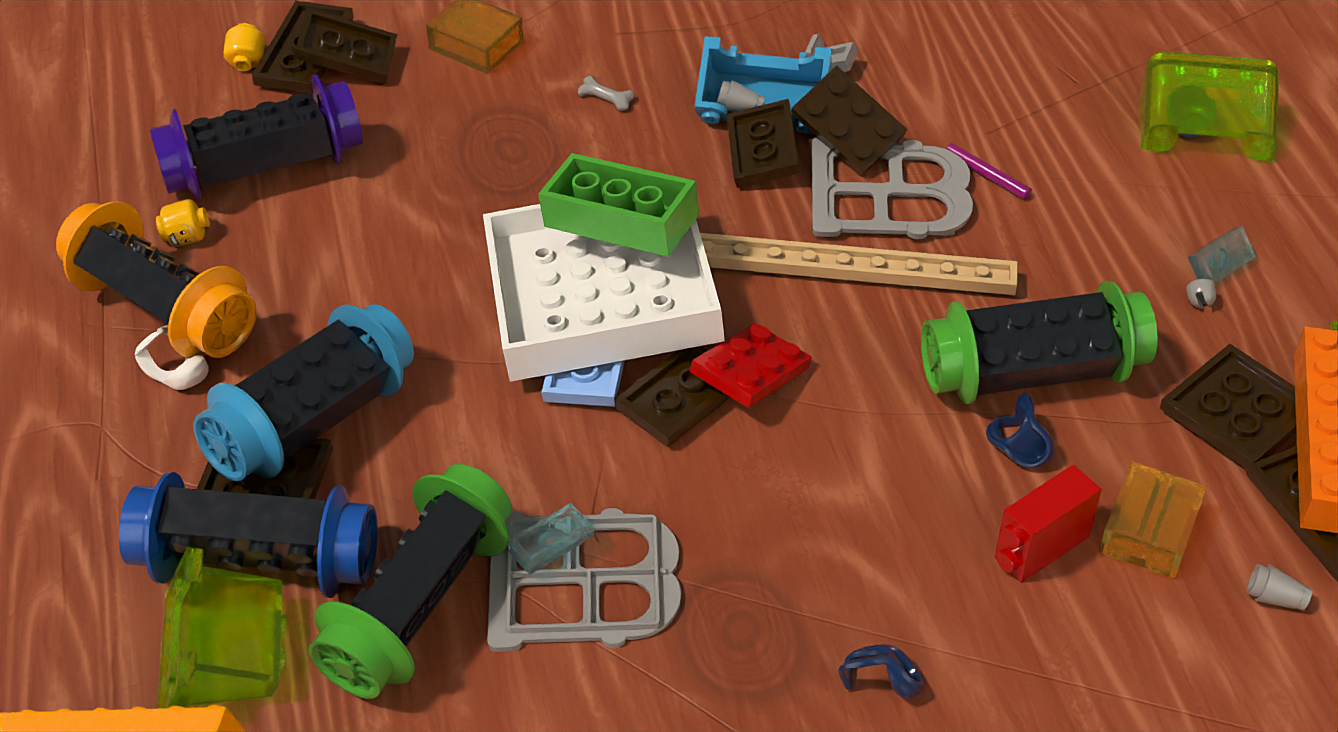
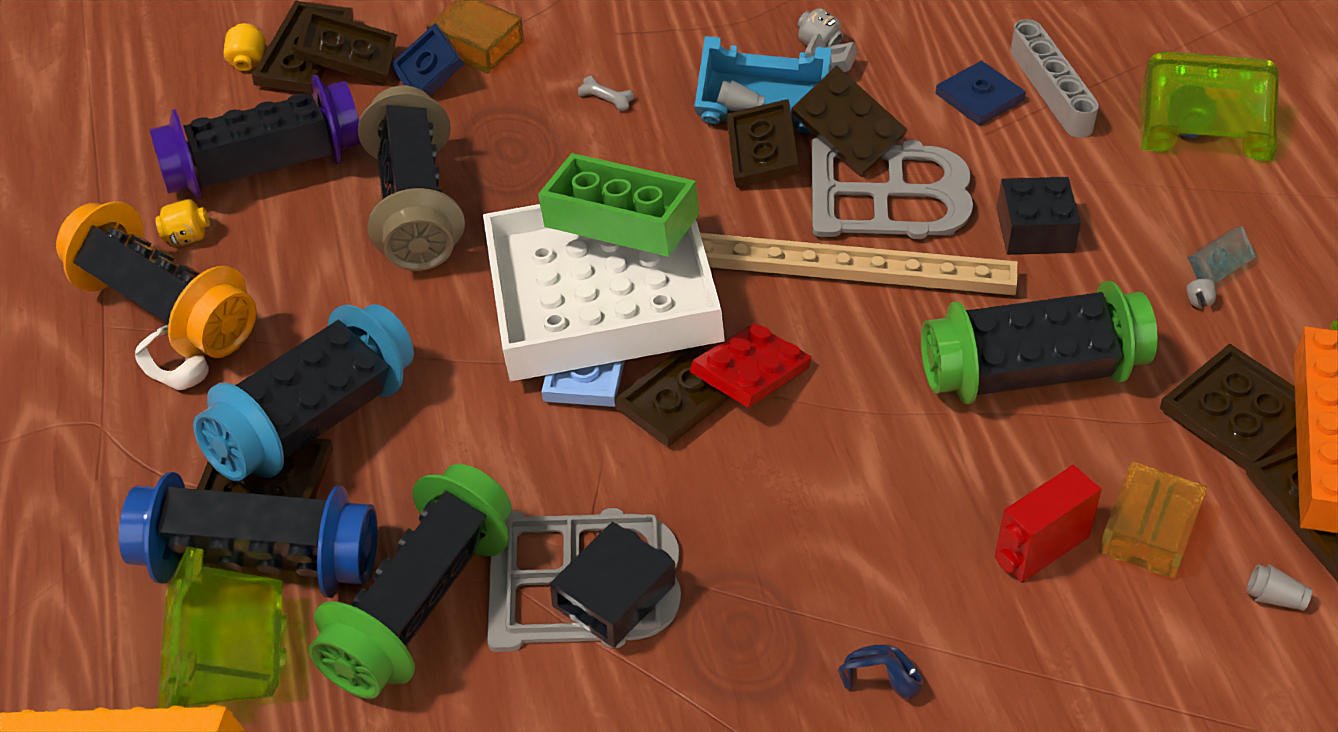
(414, 219): none -> dark tan brick
(428, 61): none -> dark blue plate
(550, 538): clear light blue plate -> none
(613, 583): none -> black brick
(822, 23): none -> light grey head
(980, 92): none -> dark blue plate
(992, 173): magenta bar -> none
(1031, 443): dark blue piece -> none
(1038, 215): none -> black brick
(1054, 78): none -> light grey beam

